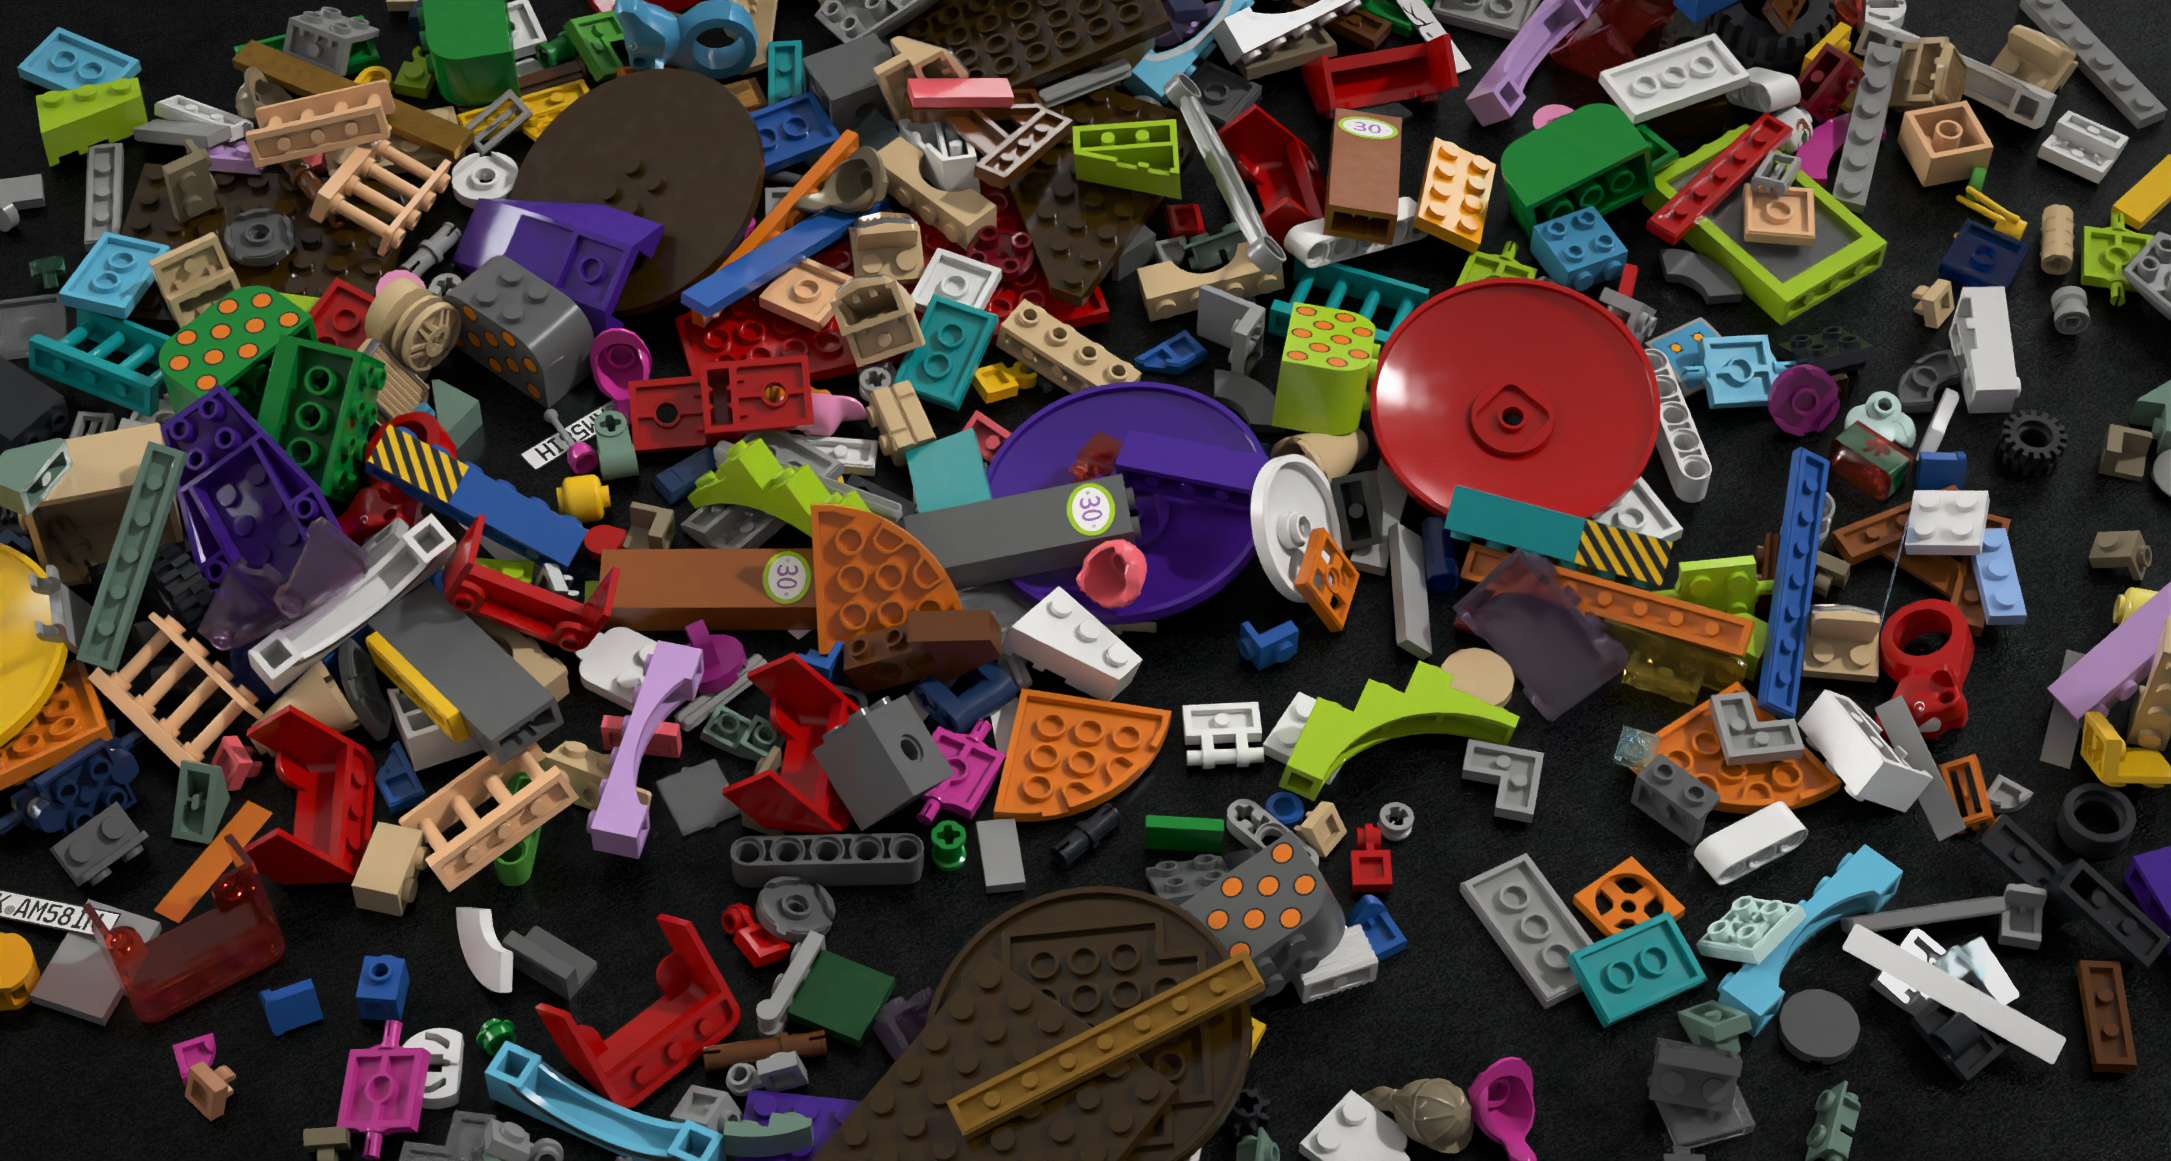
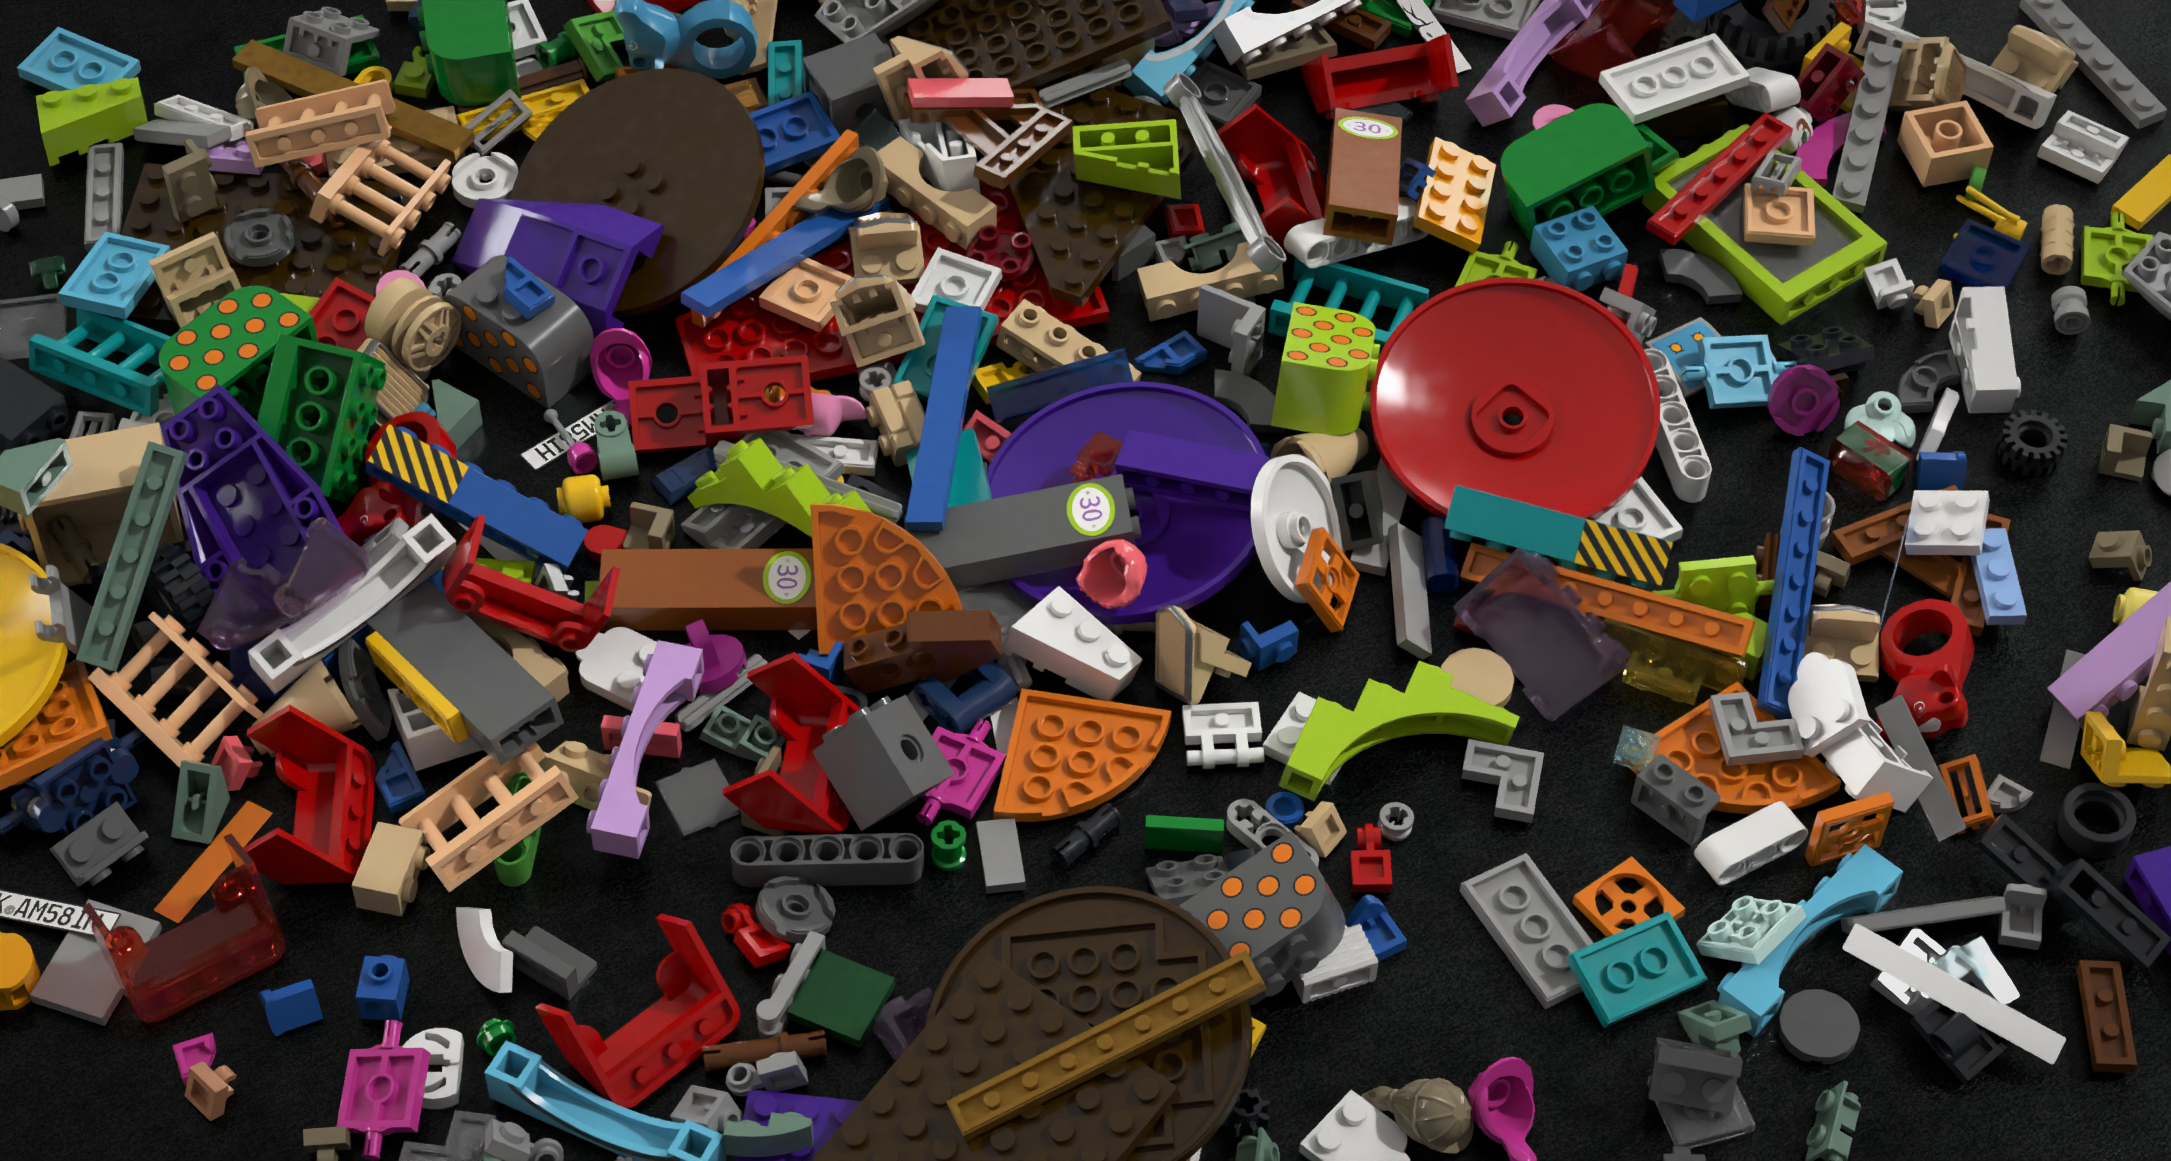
(525, 291): none -> blue tile
(944, 419): none -> blue tile
(1038, 390): none -> clear blue tile
(1189, 654): none -> tan piece
(1416, 180): none -> blue tile
(1826, 702): none -> white plate
(1868, 832): none -> orange piece
(1888, 284): none -> white bracket

